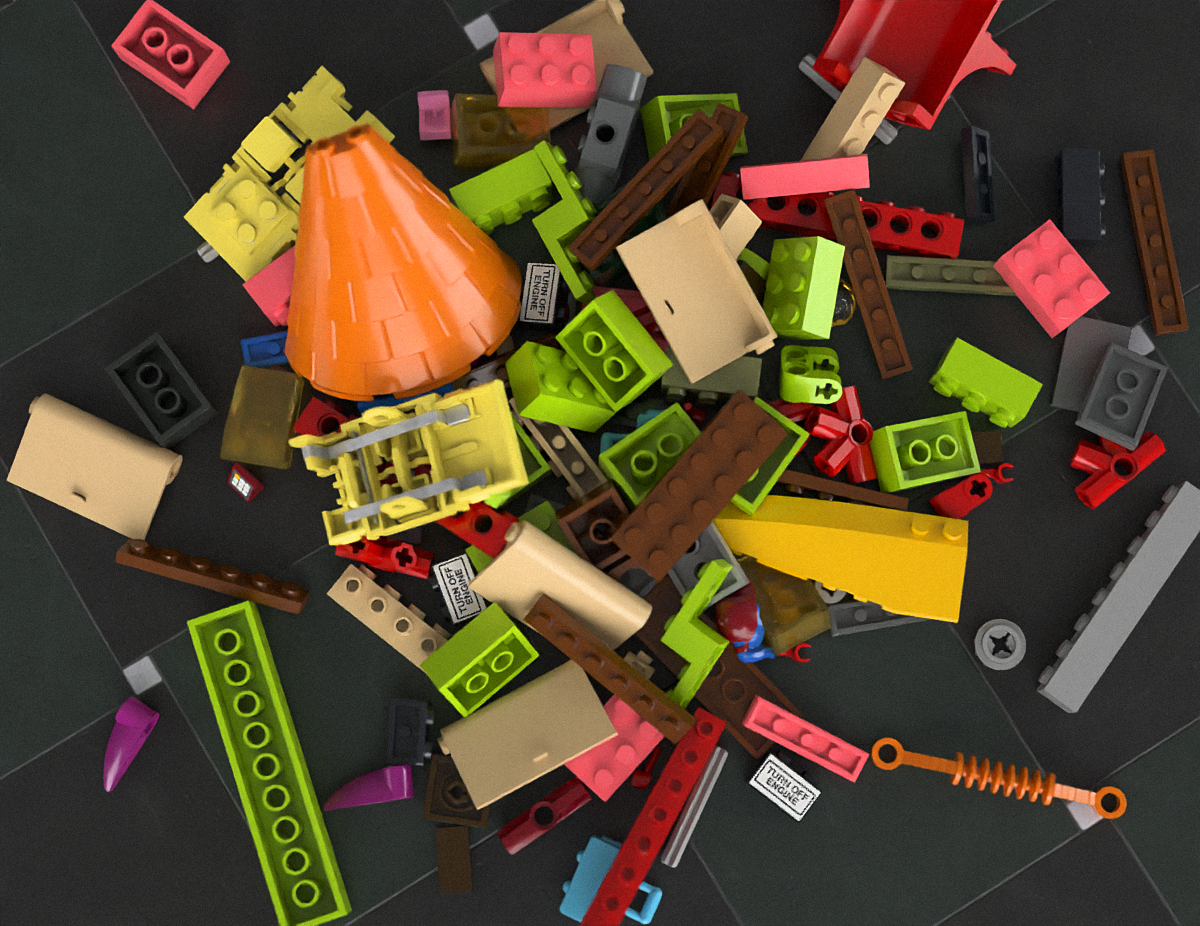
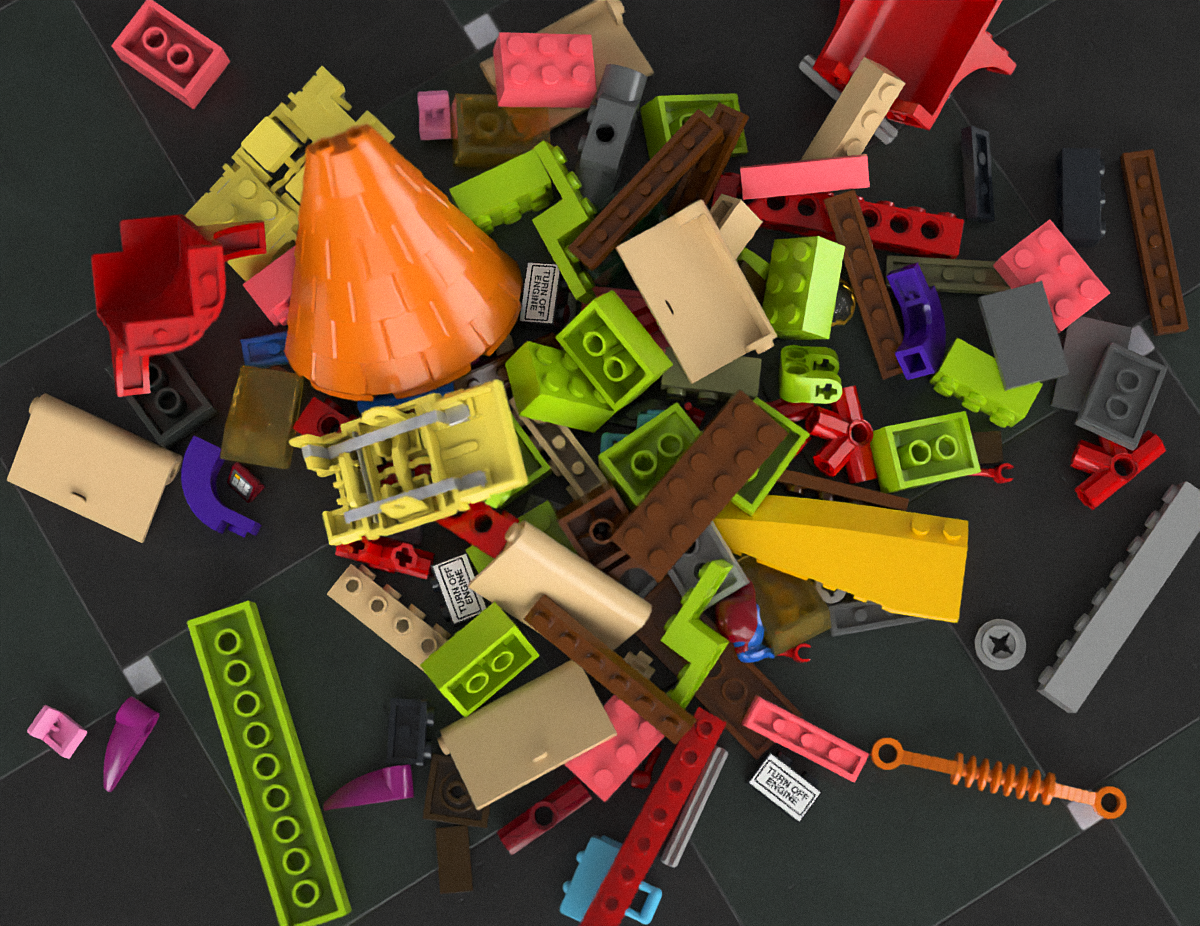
(57, 731): none -> bright pink bracket
(164, 287): none -> red cylinder
(199, 486): none -> dark purple arch
(213, 576): reddish brown plate -> none
(923, 322): none -> dark purple arch
(957, 501): red piece -> none
(1023, 336): none -> dark grey tile

